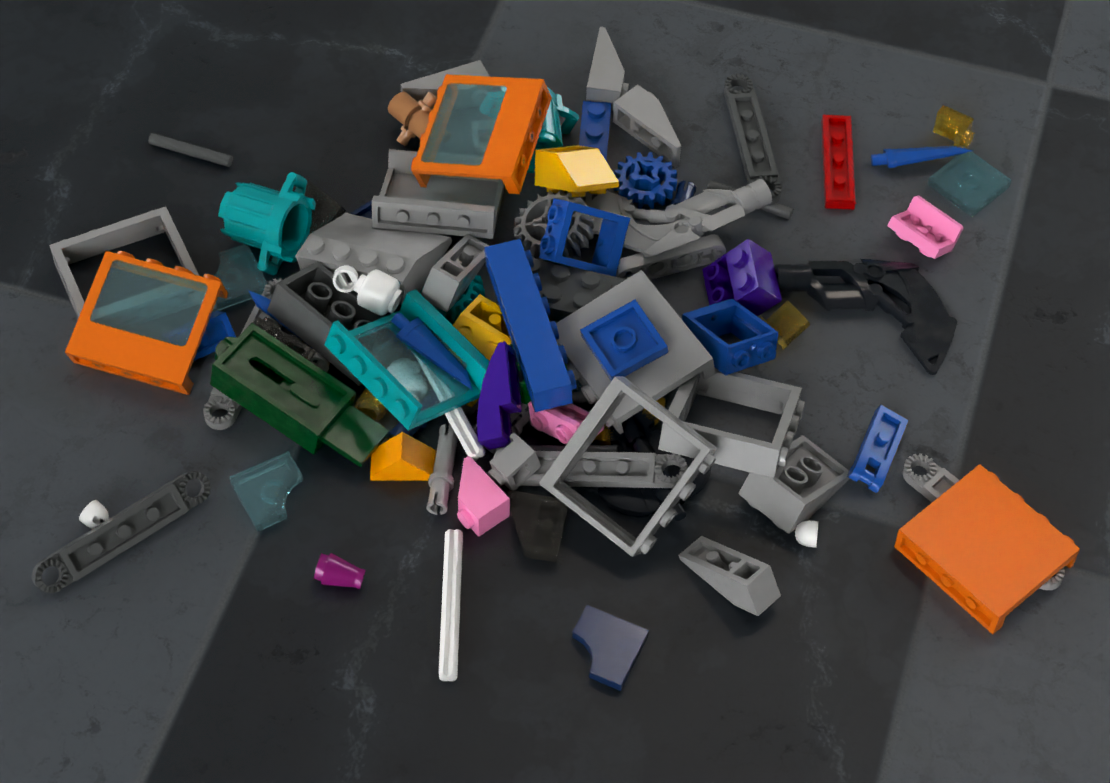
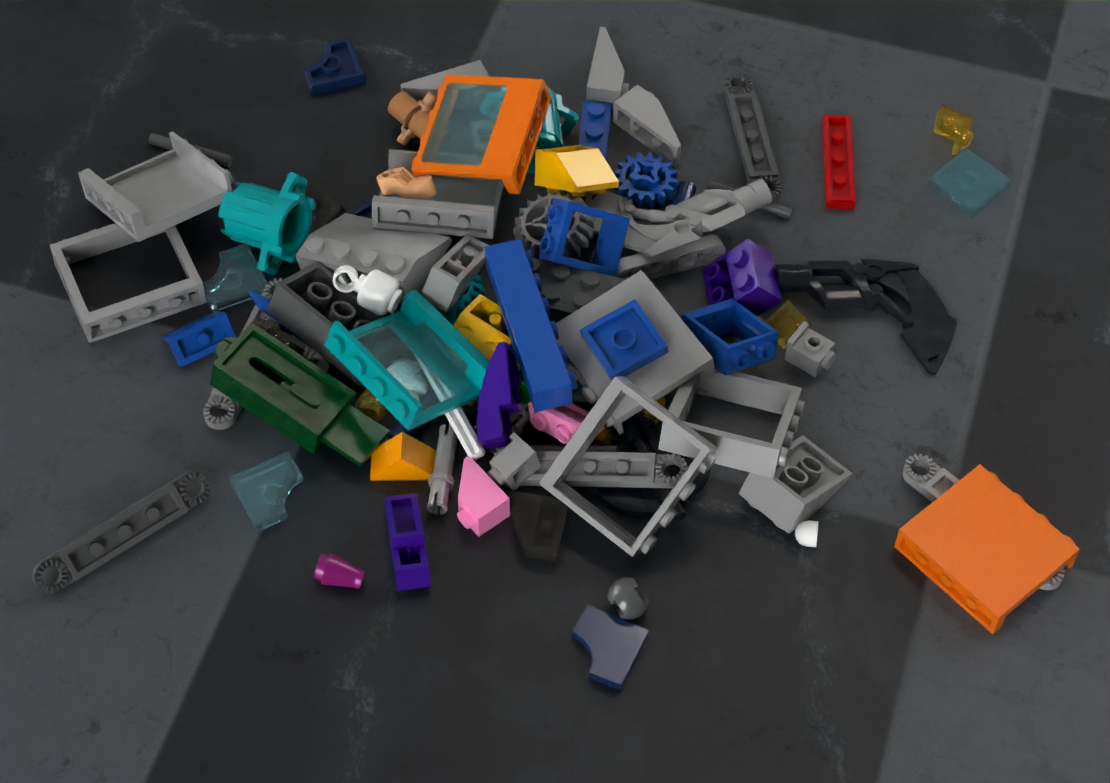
(93, 514): white hinge -> none
(144, 320): panel -> none
(159, 190): none -> light grey panel
(336, 68): none -> dark blue tile
(406, 185): none -> light nougat piece
(407, 542): none -> dark purple slope
(424, 342): blue bar -> none
(450, 605): white axle -> none
(625, 595): none -> dark grey piece
(733, 574): light grey slope -> none
(809, 350): none -> light grey brick
(878, 448): blue plate -> none
(900, 157): blue bar -> none
(926, 228): bright pink bracket -> none

